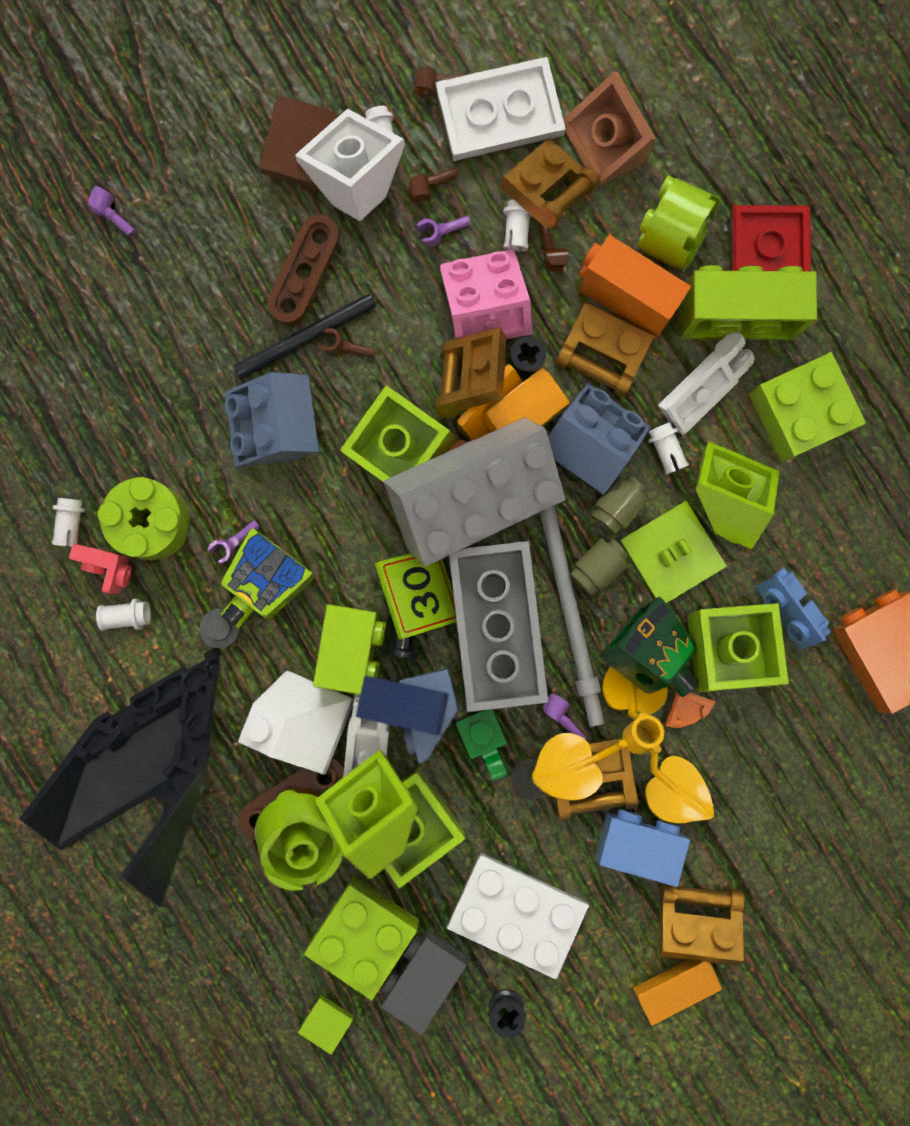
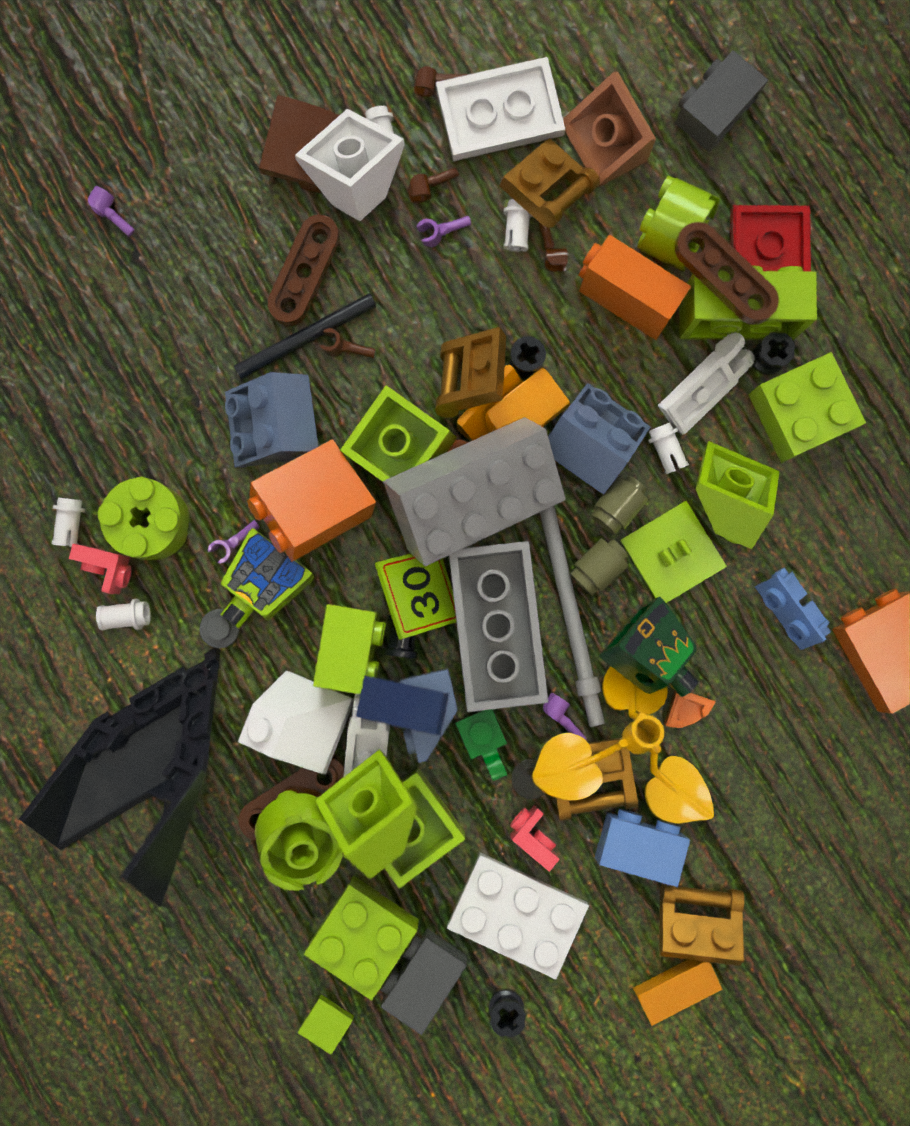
(310, 500): none -> orange brick
(487, 295): bright pink bracket -> none
(536, 845): none -> coral bracket
(610, 339): pearl gold plate -> none
(717, 256): none -> reddish brown plate
(720, 100): none -> dark grey brick
(738, 648): lime brick -> none
(770, 342): none -> black bush

